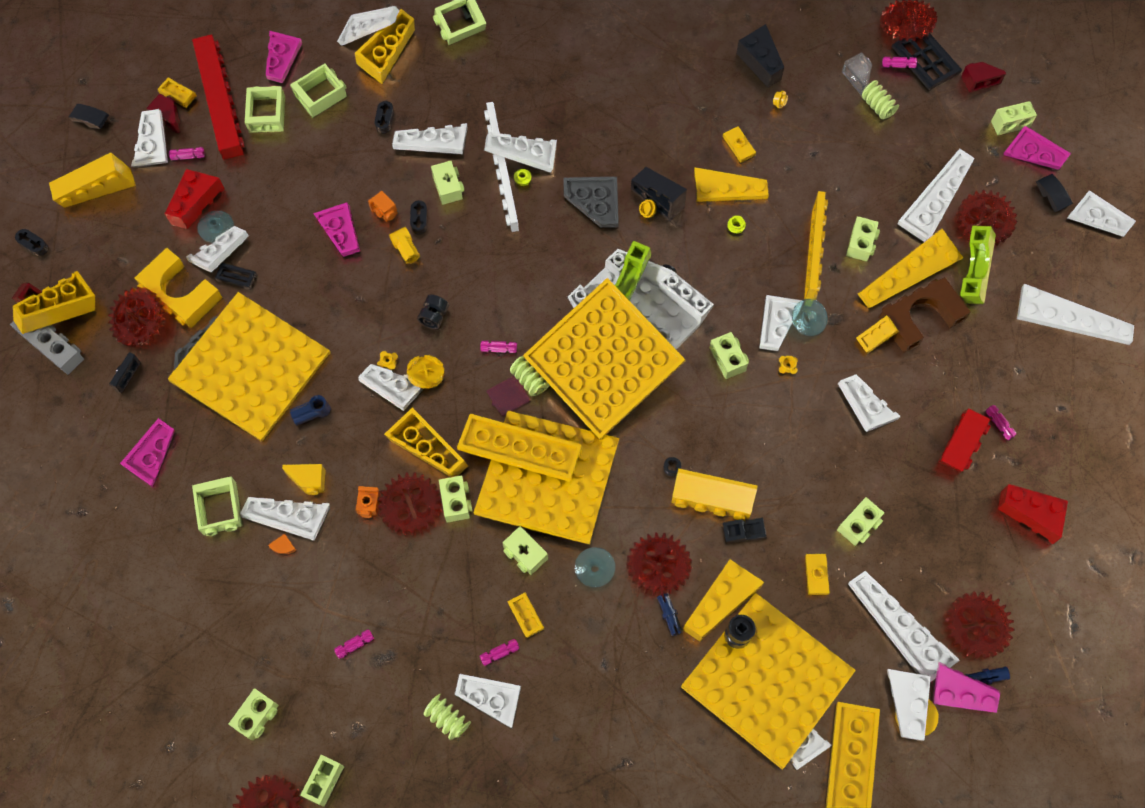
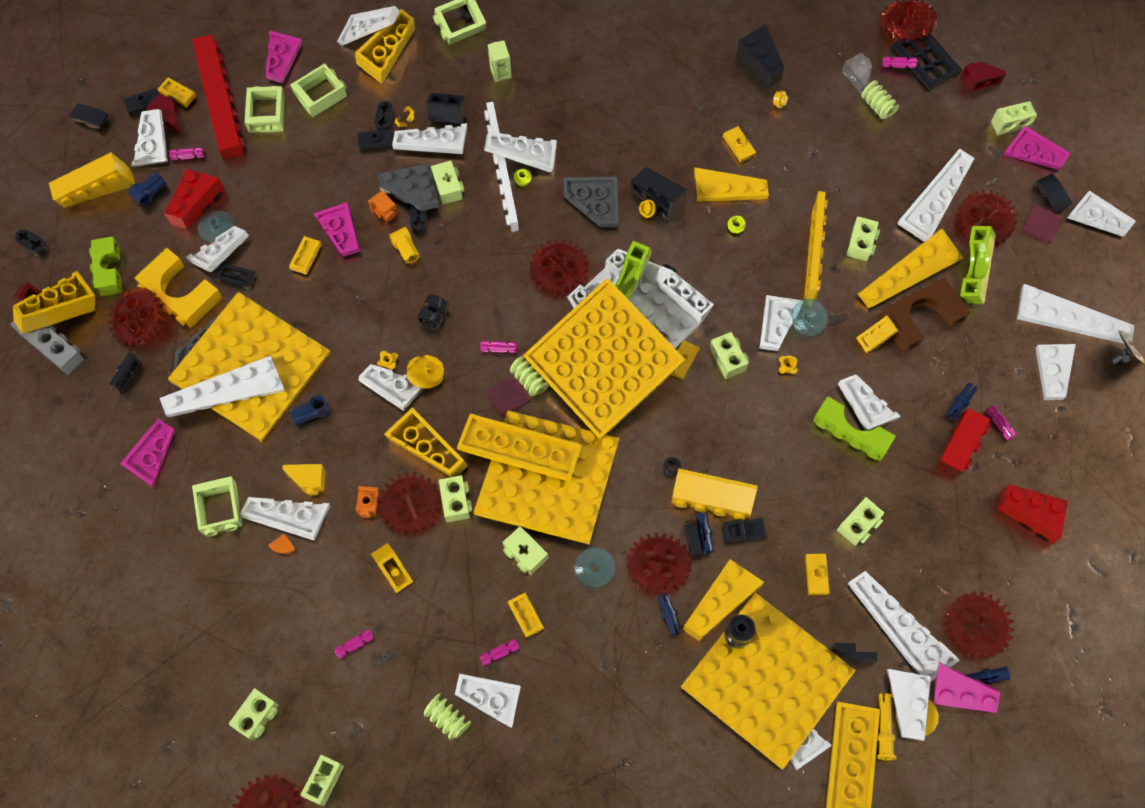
(104, 252): none -> lime arch
(139, 102): none -> black plate
(144, 192): none -> dark blue piece
(239, 384): none -> white wing
(305, 255): none -> yellow plate
(375, 139): none -> black plate
(392, 567): none -> yellow slope
(410, 118): none -> yellow piece
(411, 186): none -> dark grey plate
(446, 108): none -> black brick
(499, 61): none -> yellowish green brick
(546, 275): none -> clear red gear
(689, 353): none -> yellow plate
(692, 538): none -> black beam
(702, 521): none -> dark blue pin
(848, 651): none -> black slope
(873, 442): none -> lime arch
(886, 737): none -> yellow pin
(962, 401): none -> dark blue pin
(1043, 224): none -> clear pink piece
(1055, 369): none -> white wing
(1125, 354): none -> black shield

